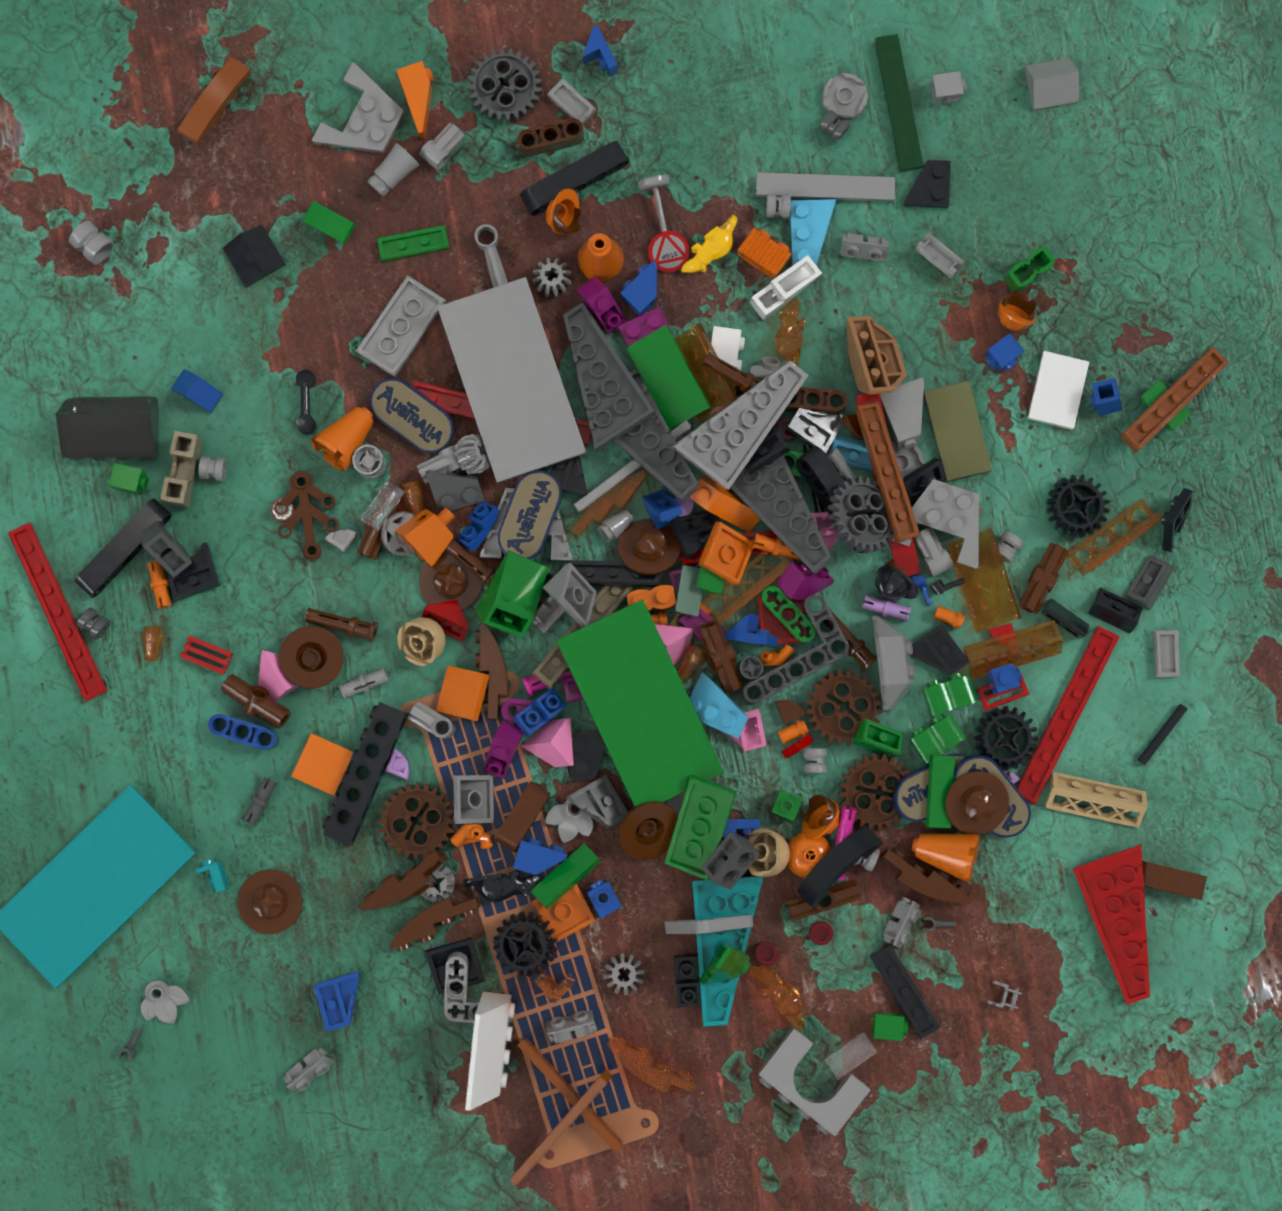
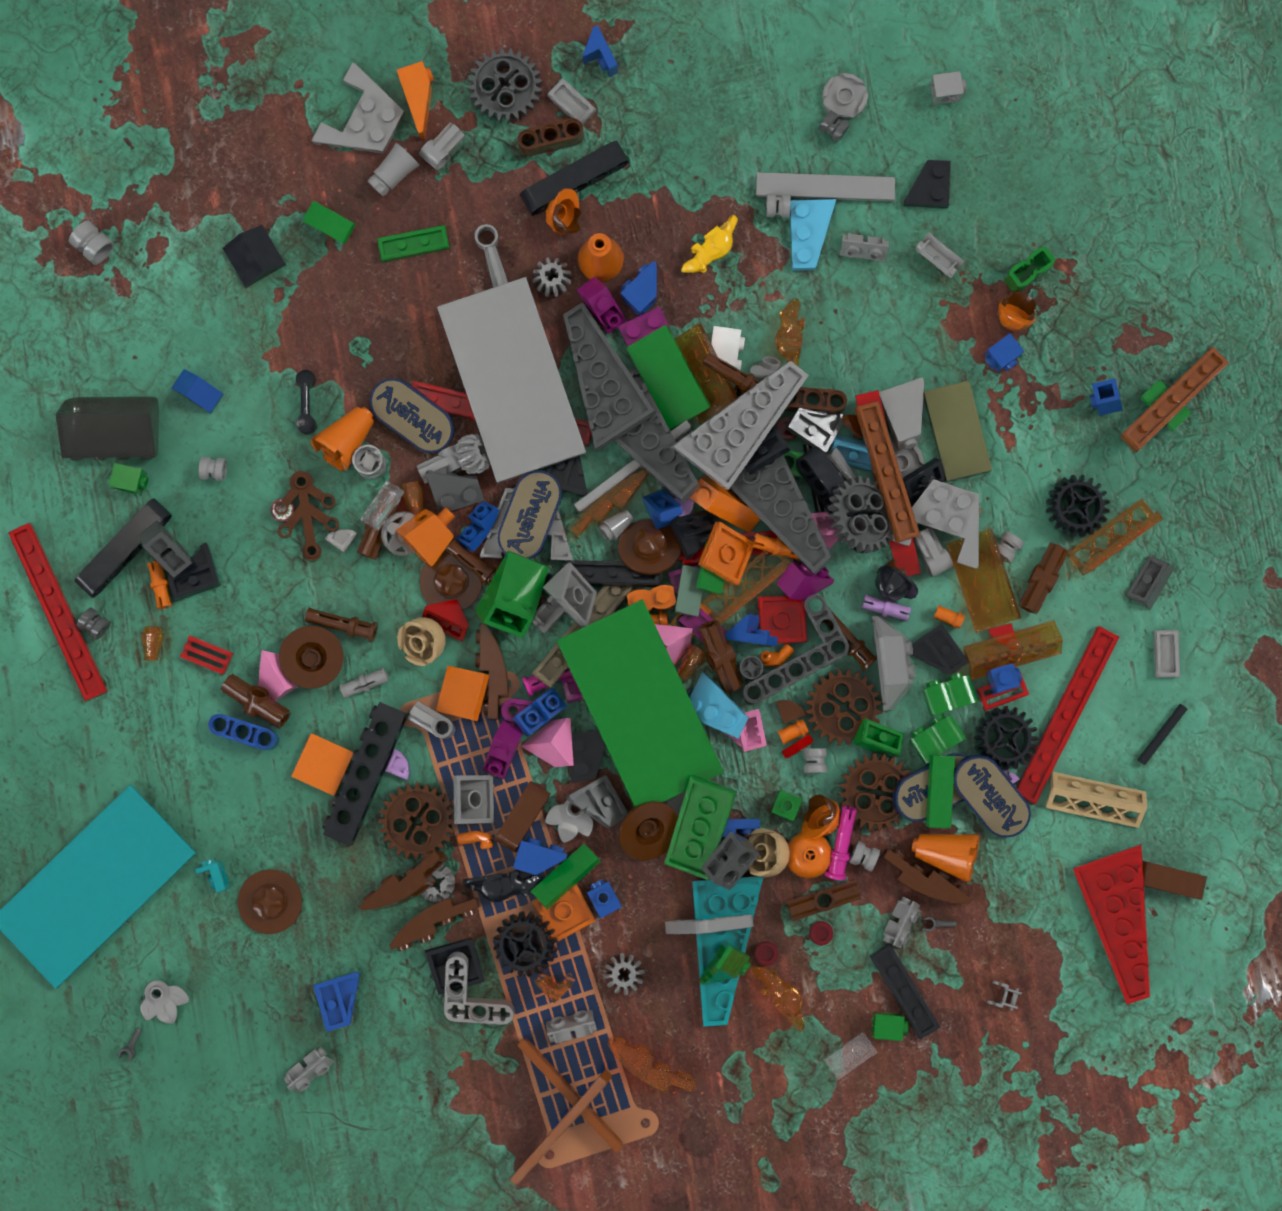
(185, 454): dark tan arch -> none
(213, 100): dark orange slope -> none
(259, 801): dark grey pin -> none
(400, 326): light grey tile -> none
(467, 831): orange arm -> none
(489, 1048): white slope -> none
(667, 248): light grey piece -> none
(687, 980): black slope -> none
(764, 253): orange brick -> none
(781, 596): green beam -> none
(785, 287): white slope -> none
(829, 1112): light grey arch -> none
(836, 863): black slope -> none
(873, 356): medium nougat wedge -> none
(898, 103): dark green tile -> none
(920, 582): blue hand -> none
(939, 587): black hand -> none
(977, 802): reddish brown hat -> none
(1052, 83): light grey slope -> none
(1058, 390): white tile -> none
(1066, 619): black slope -> none
(1115, 610): black slope -> none
(1175, 518): black wing -> none

